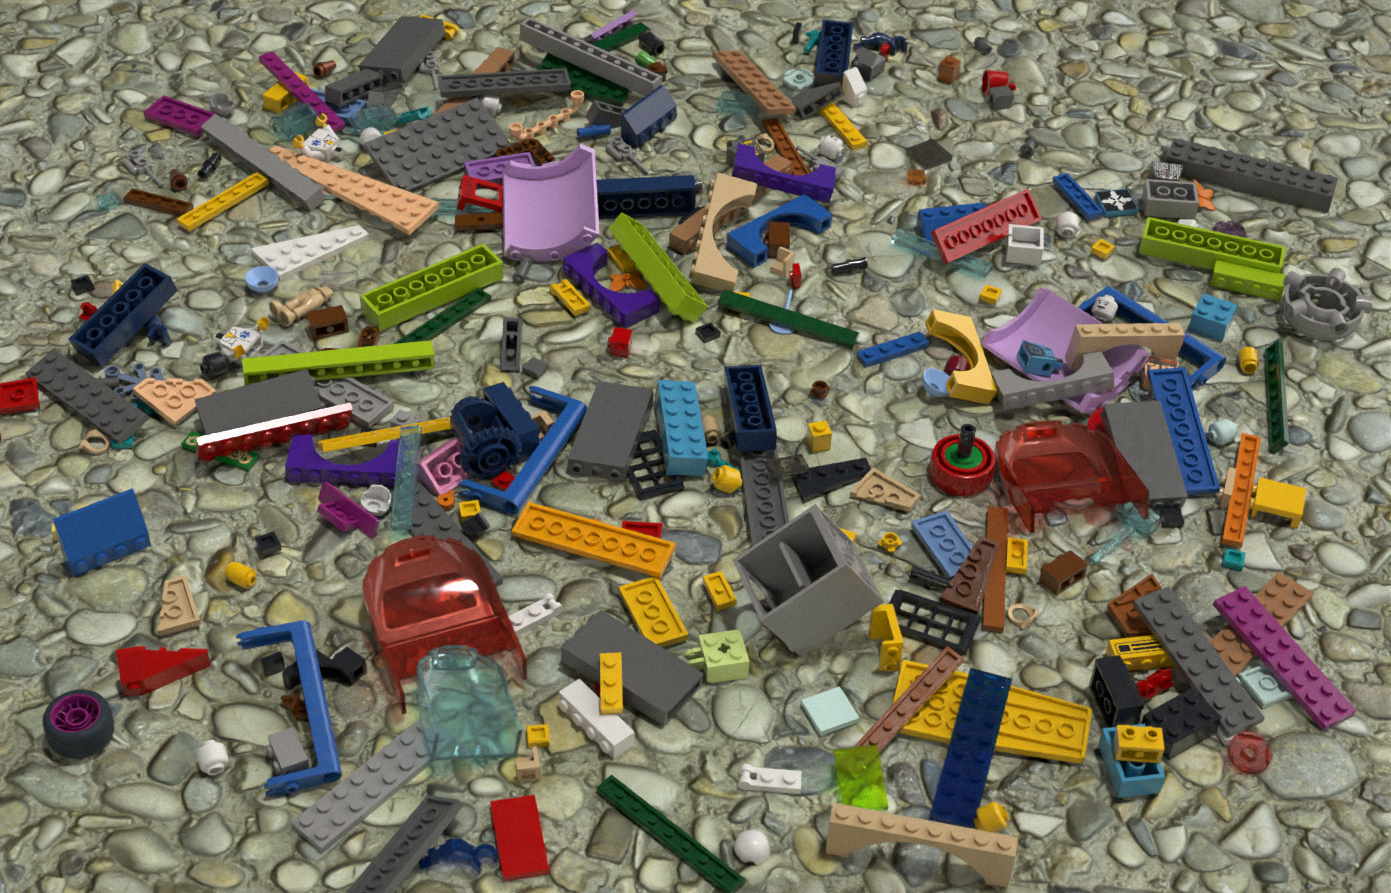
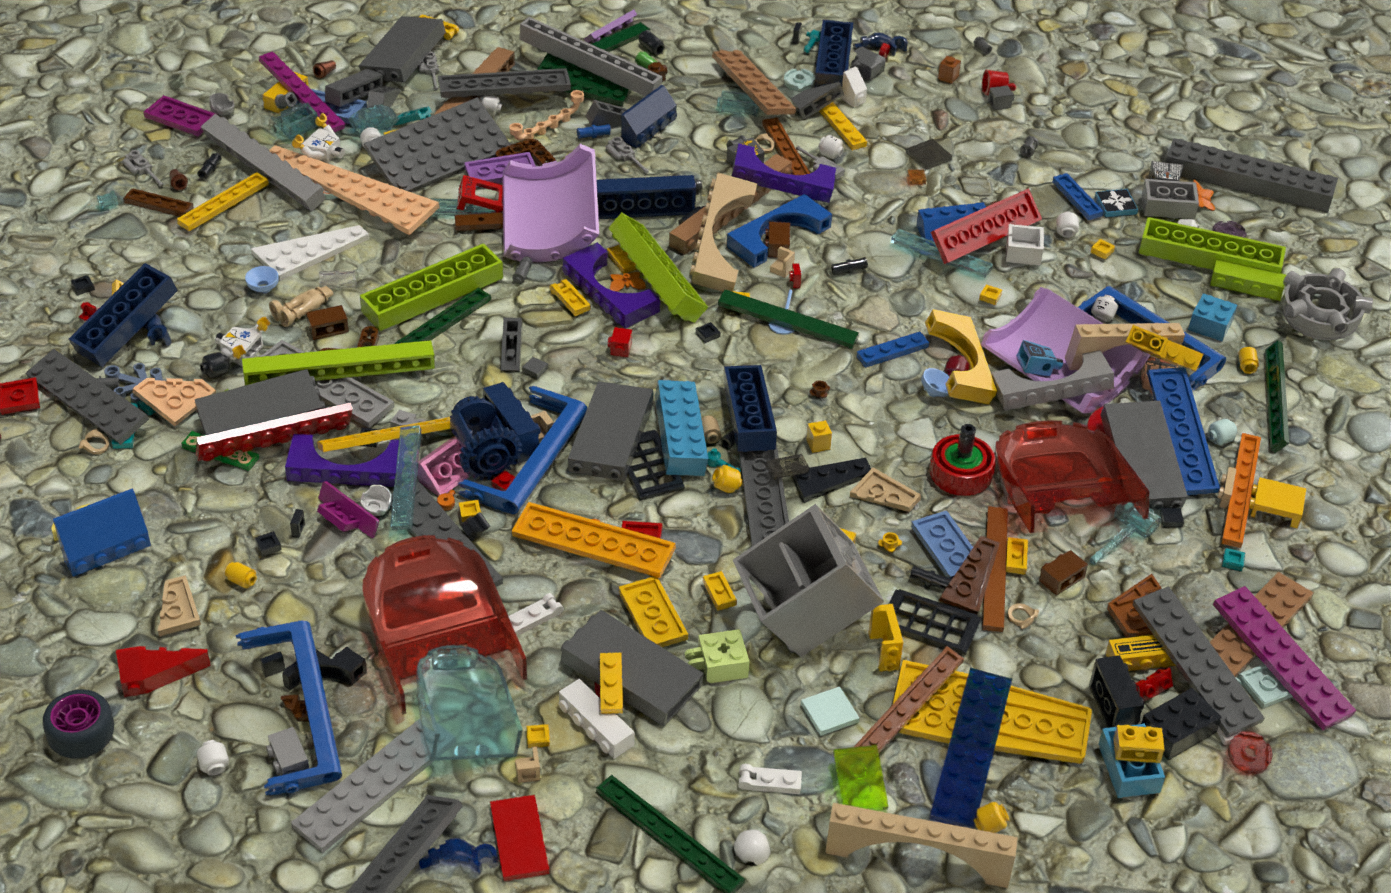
(283, 101): none -> dark grey bush
(297, 523): none -> black tile
(1164, 348): none -> yellow slope

